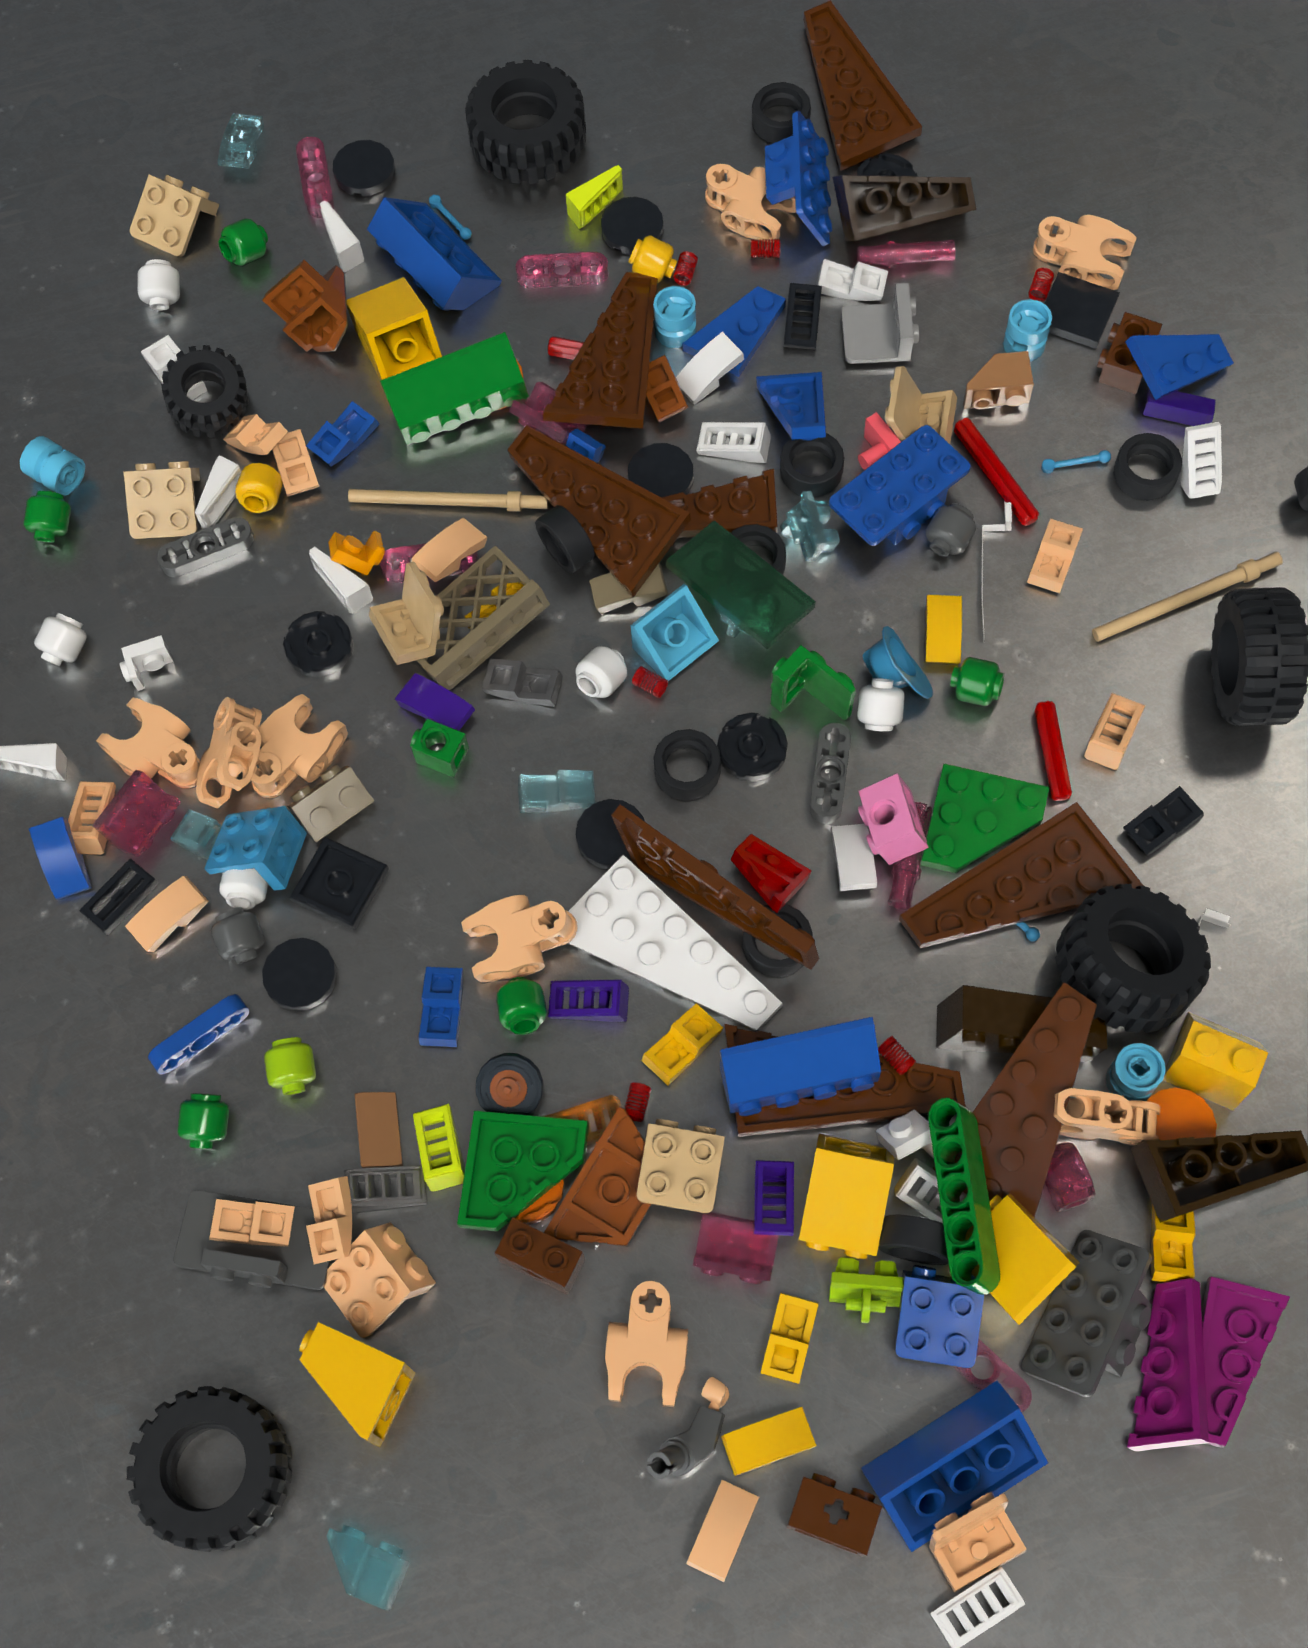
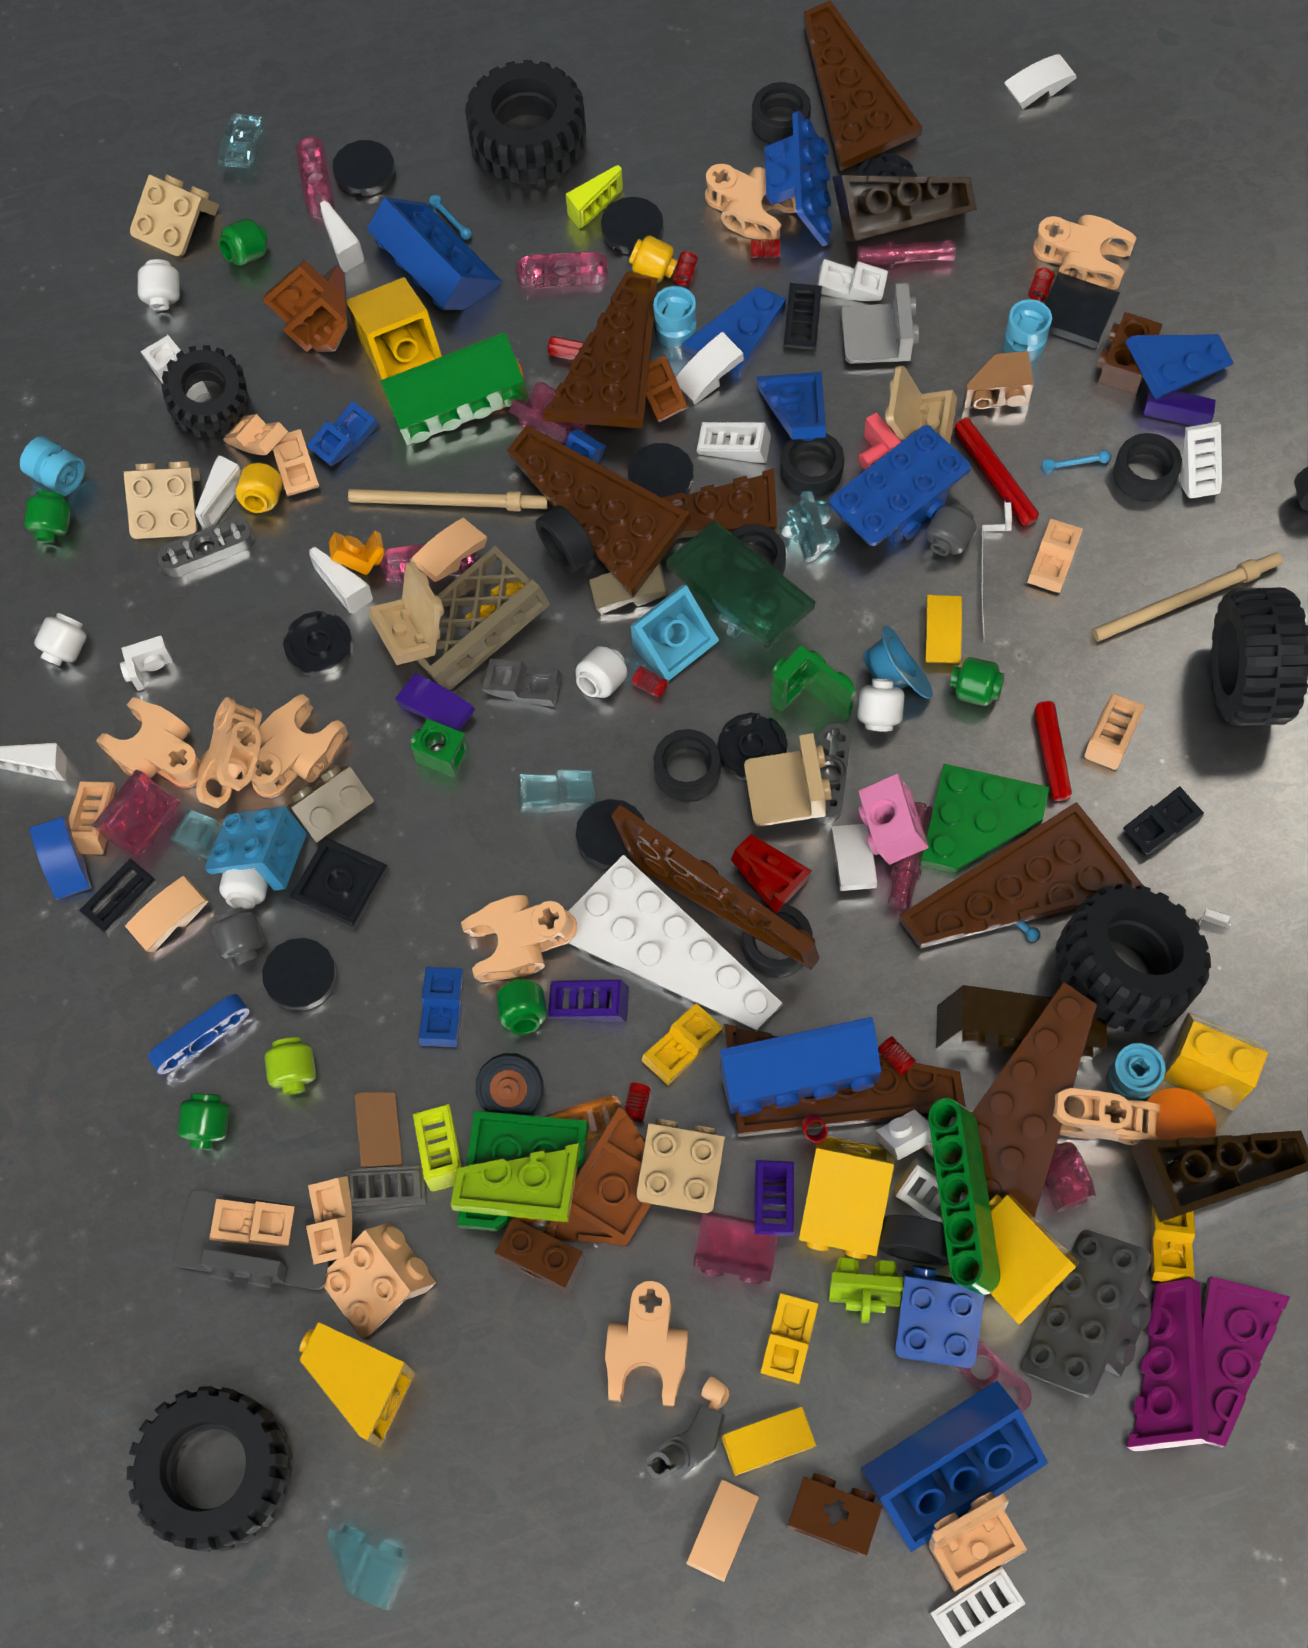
(521, 1187): none -> lime wing
(788, 785): none -> tan bracket
(814, 1138): none -> red piece
(1041, 77): none -> white slope

